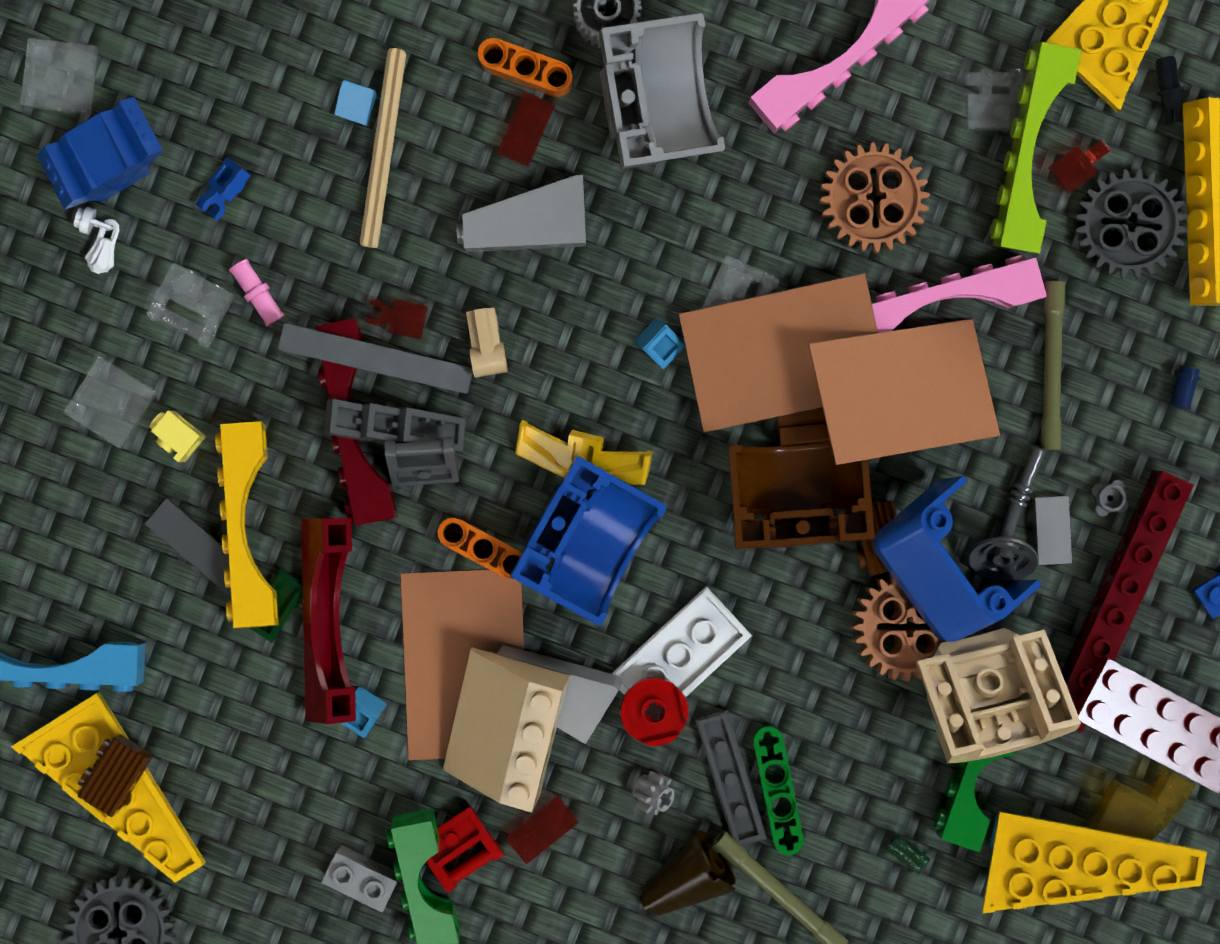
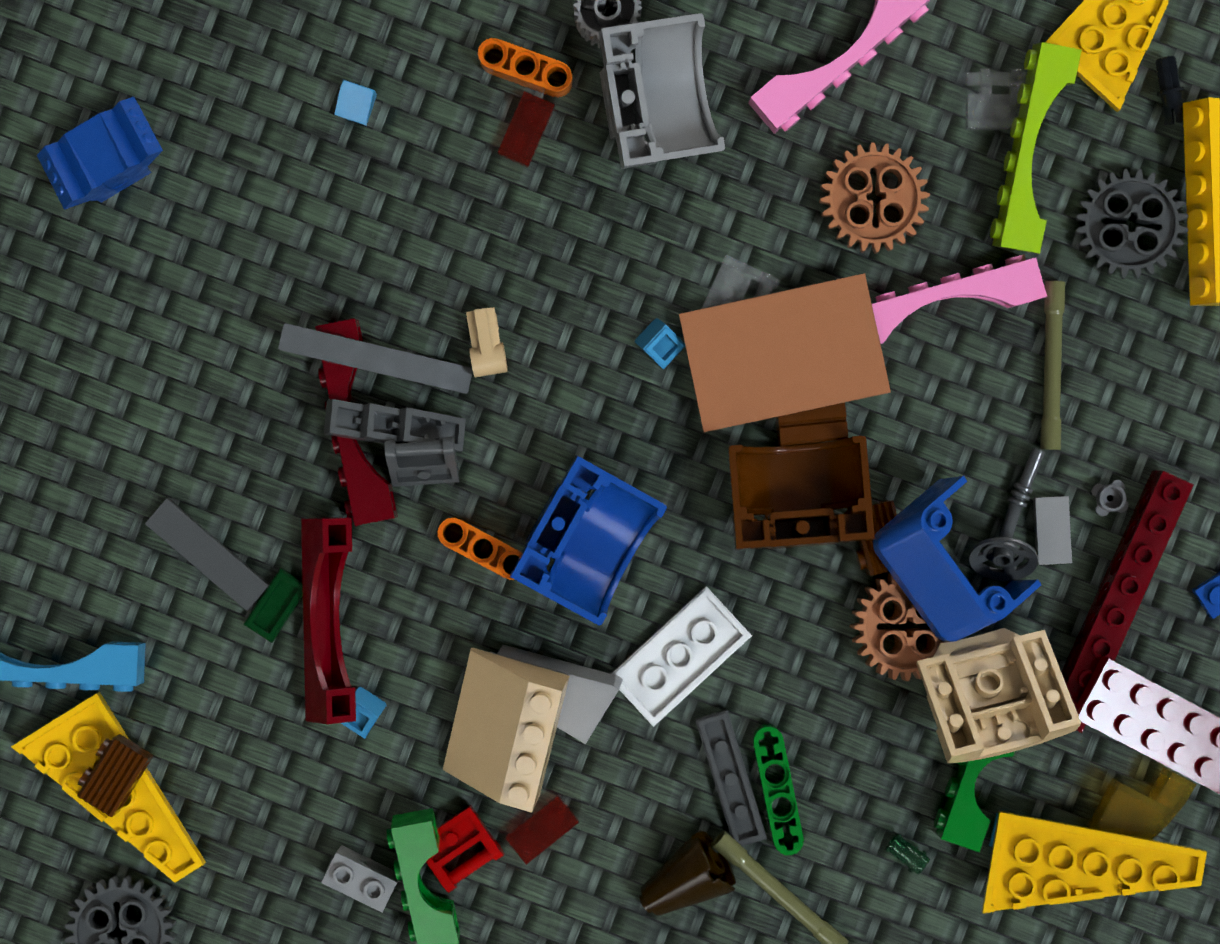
(59, 76): clear plate -> none
(101, 255): white piece -> none
(110, 402): clear tile -> none
(176, 434): light yellow brick -> none
(195, 295): clear plate -> none
(224, 184): blue plate -> none
(243, 455): yellow arch -> none
(256, 292): bright pink pin -> none
(382, 148): tan axle -> none
(404, 319): clear red plate -> none
(441, 623): nougat piece -> none
(533, 220): light grey slope -> none
(558, 455): yellow plate -> none
(643, 727): red plate -> none
(653, 793): light grey gear -> none
(903, 391): nougat piece -> none
(1077, 167): clear red plate -> none
(1184, 387): dark blue pin -> none

